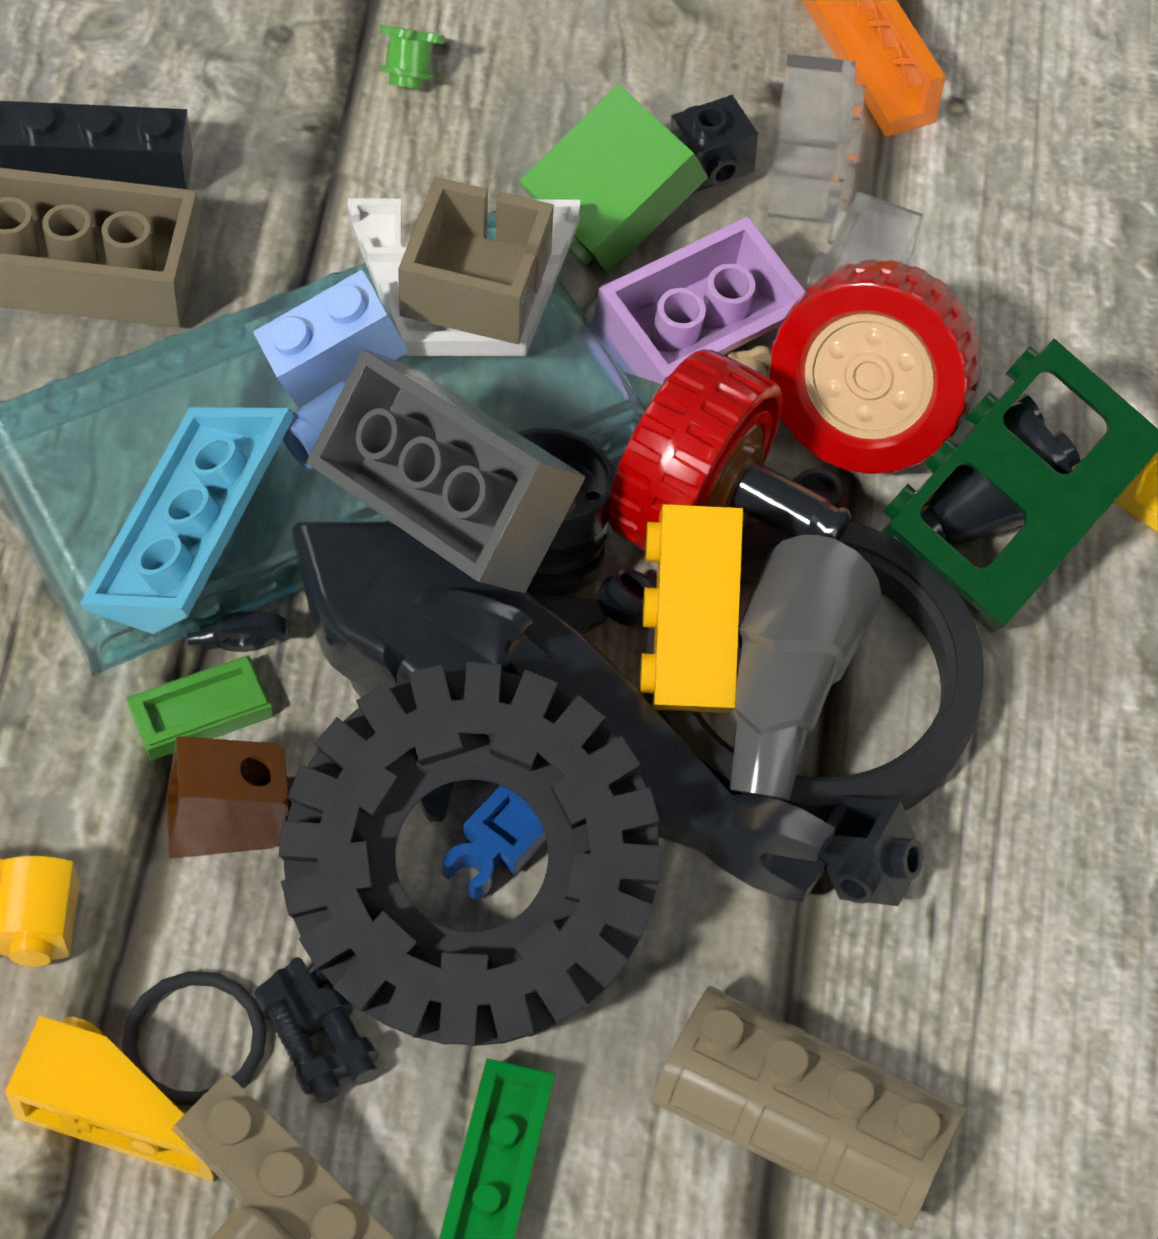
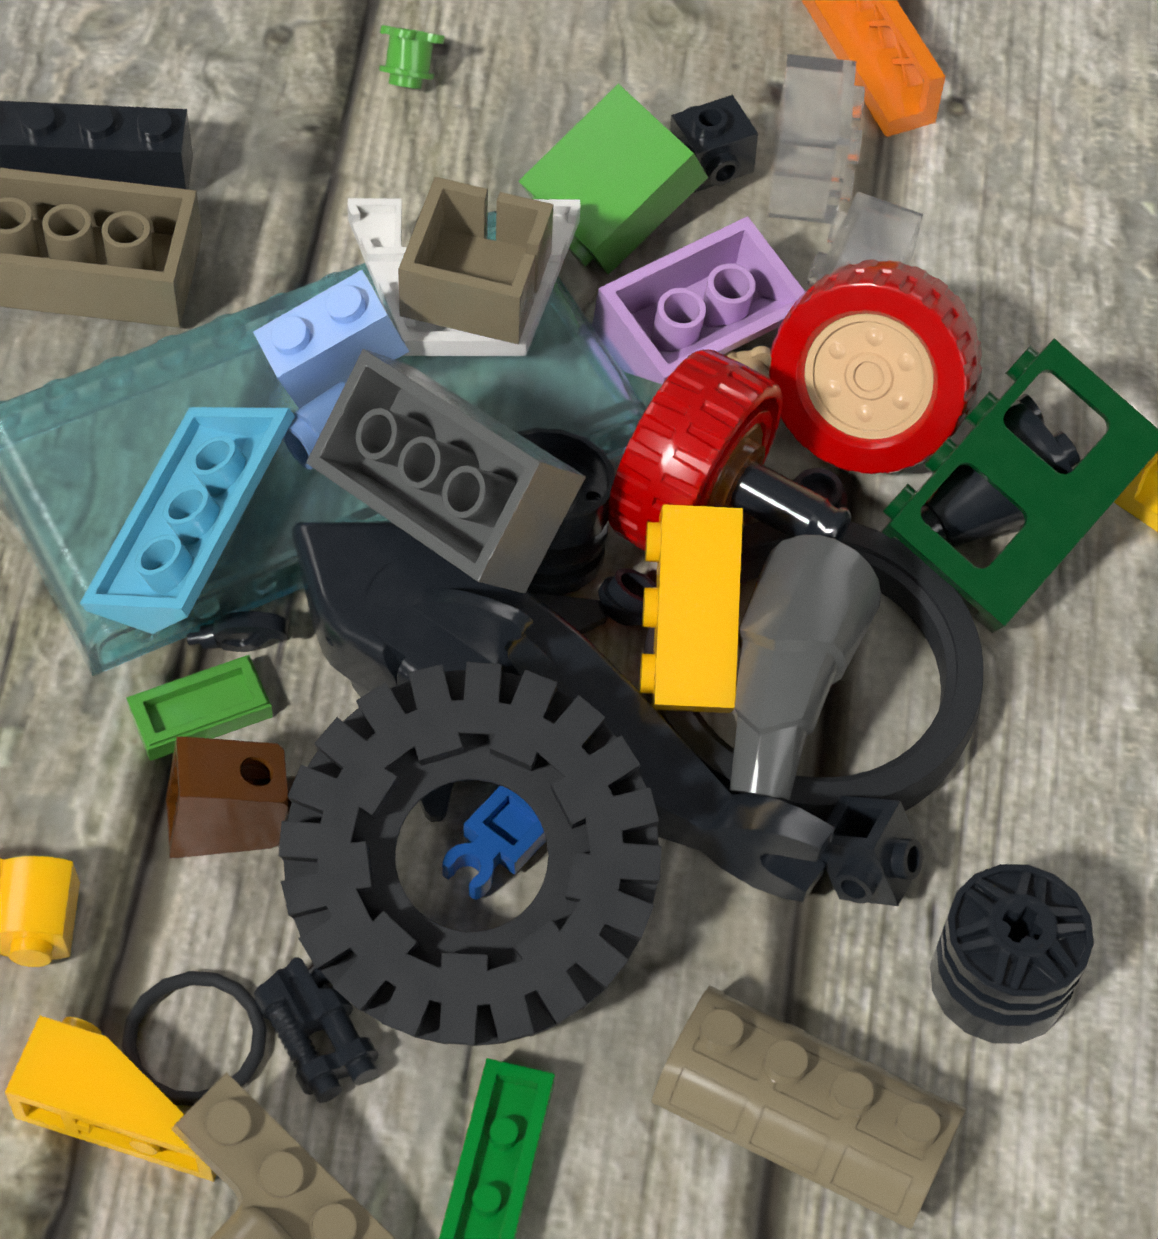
(1002, 986): none -> black wheel

